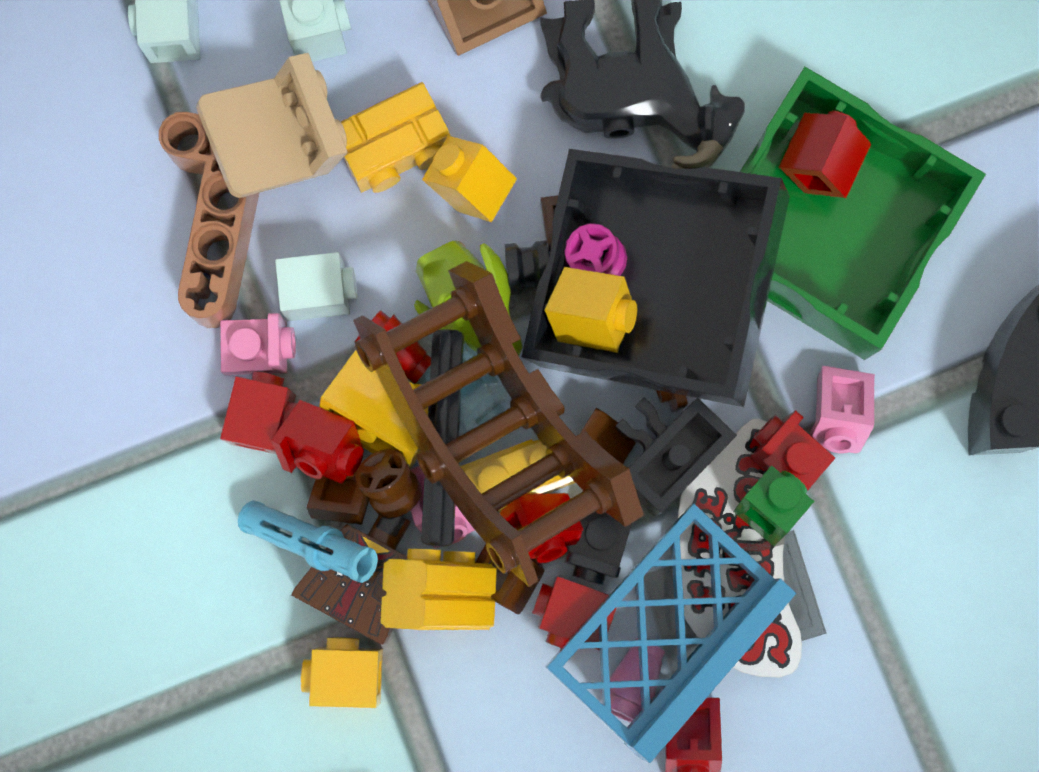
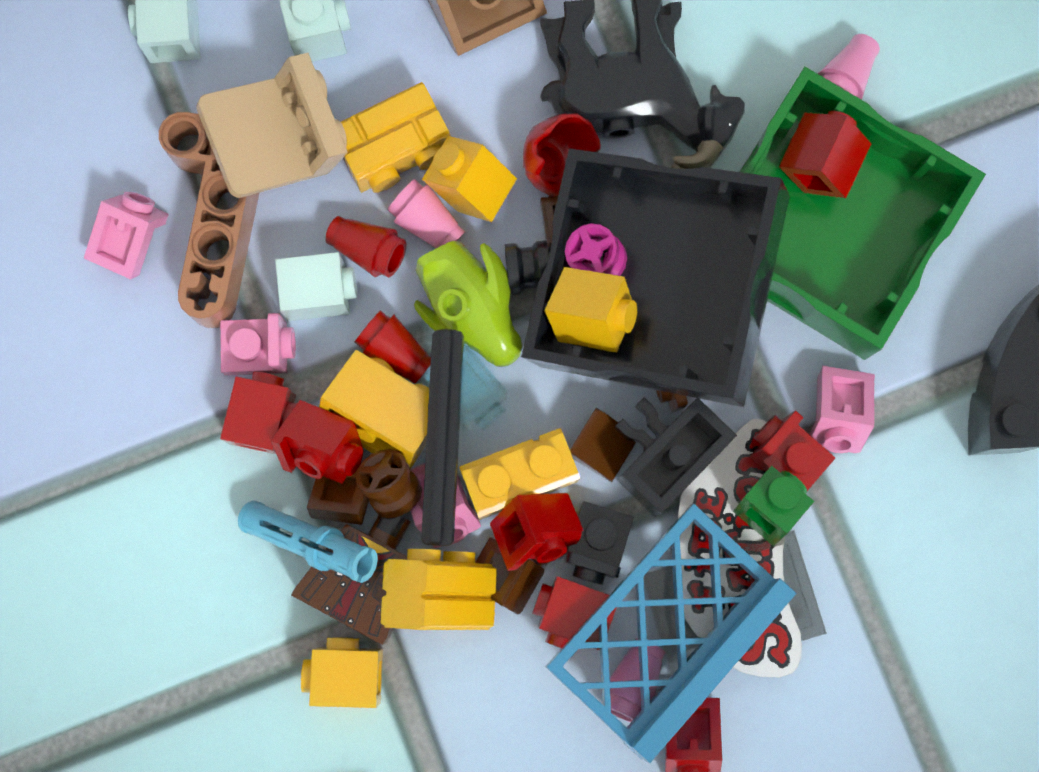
(124, 233): none -> bright pink bracket
(367, 245): none -> red cone
(425, 215): none -> bright pink cone
(534, 405): reddish brown fence -> none
(548, 147): none -> red hair
(853, 65): none -> bright pink cone

